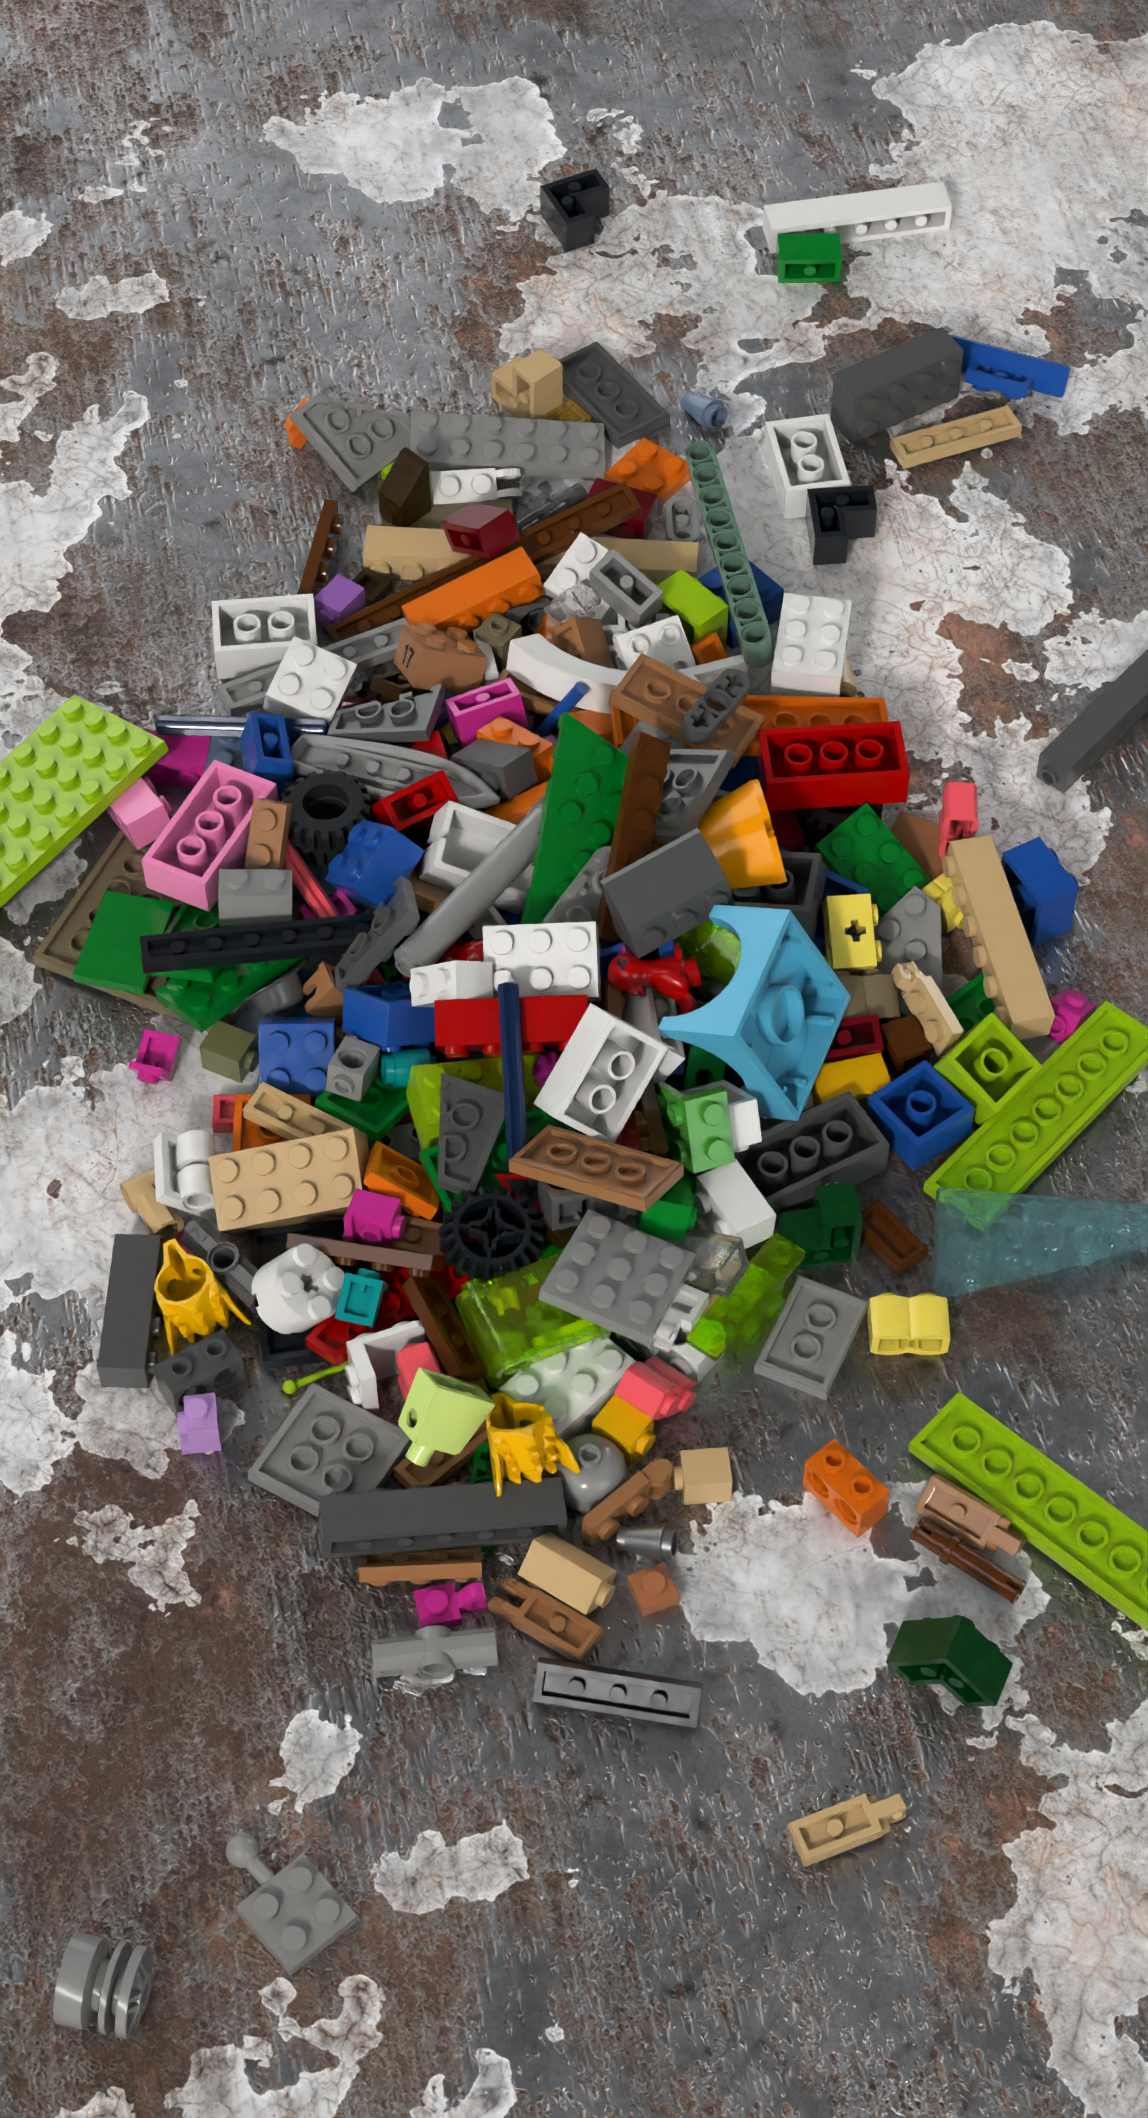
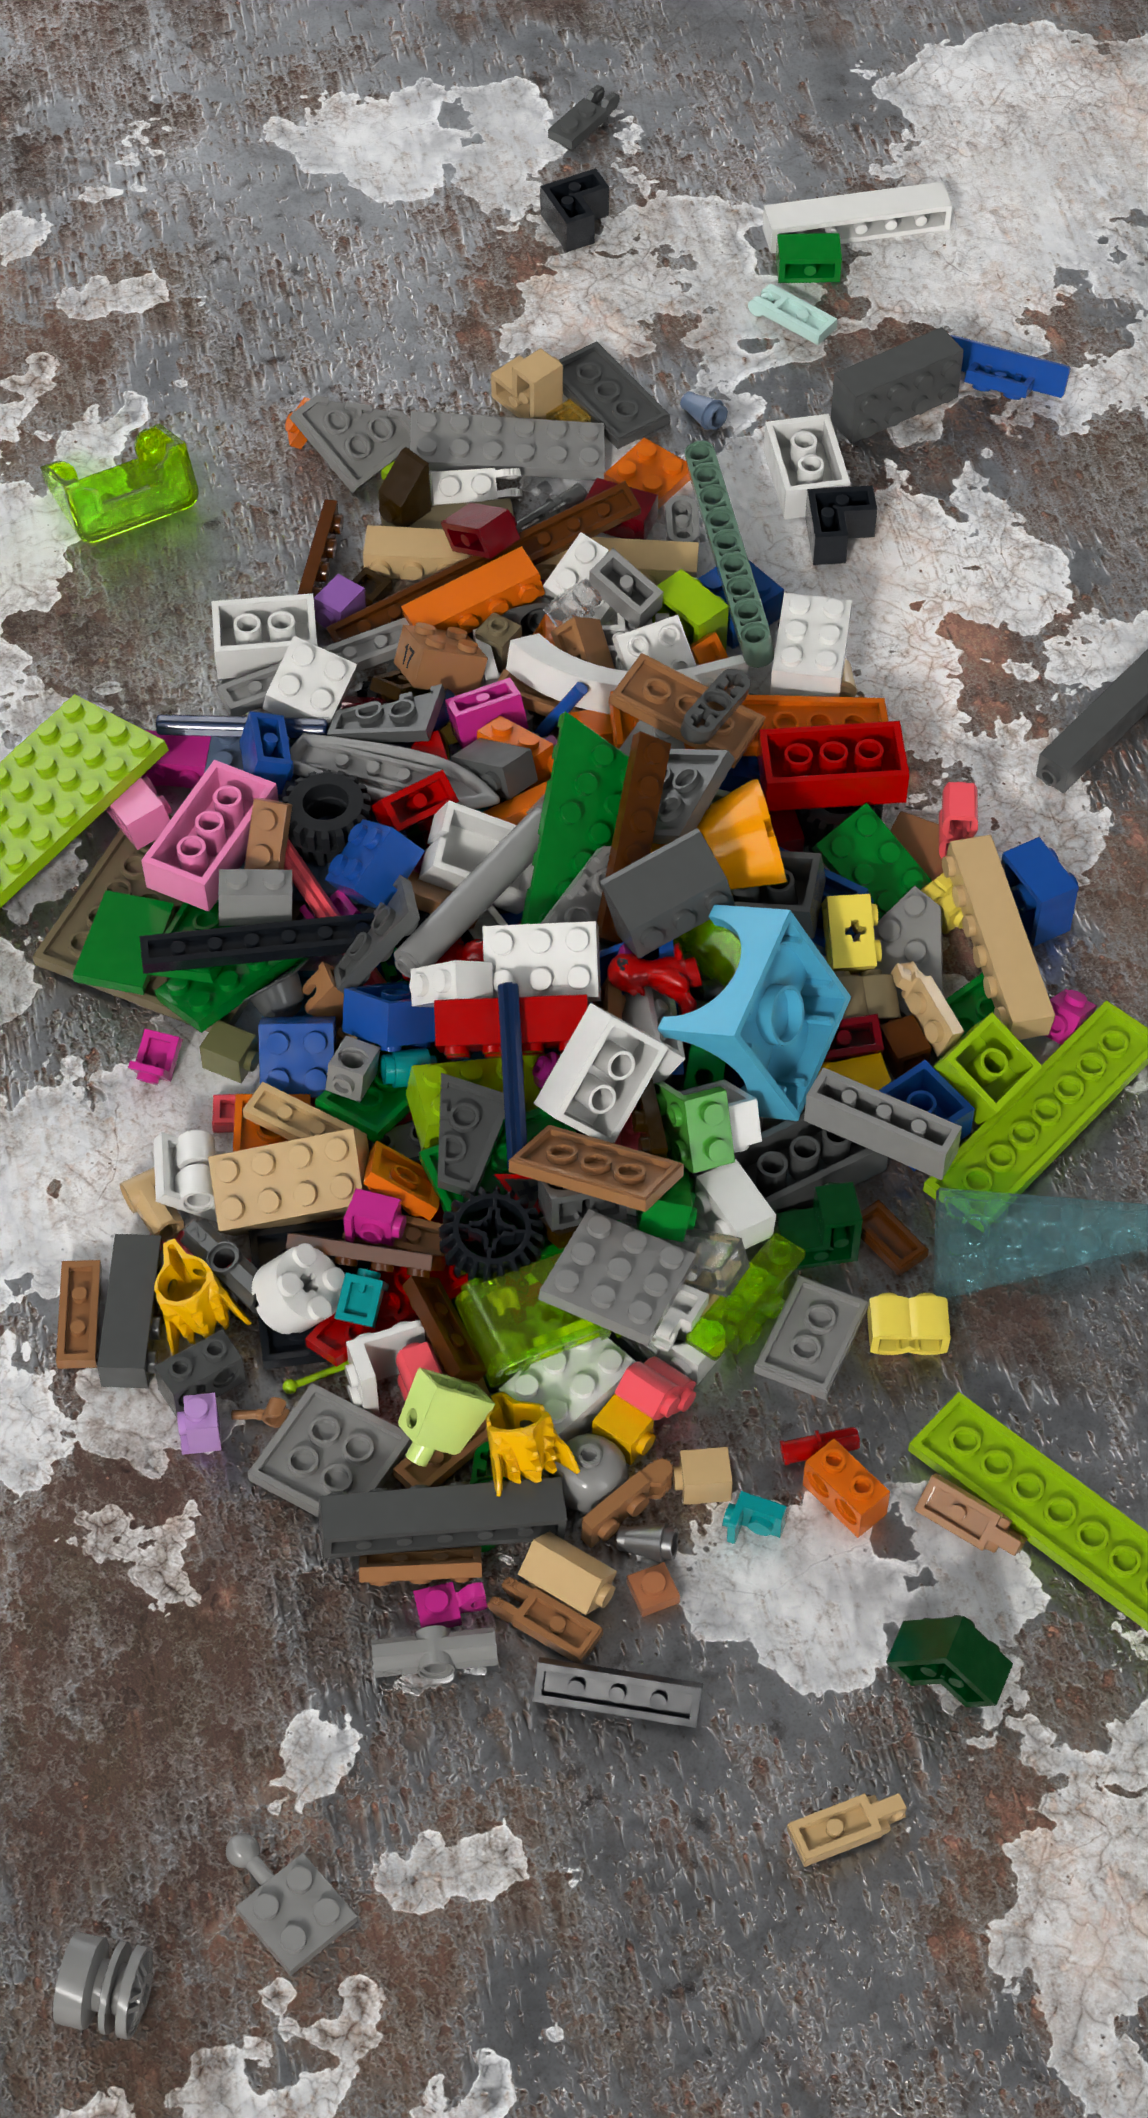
(79, 1314): none -> medium nougat plate
(129, 493): none -> clear neon green windscreen
(272, 1415): none -> medium nougat hand
(583, 118): none -> dark grey hinge
(757, 1514): none -> teal bracket
(793, 314): none -> light aqua plate
(804, 1447): none -> red axle
(882, 1123): none -> light grey brick
(954, 1551): reddish brown pin -> none
(955, 437): tan plate -> none

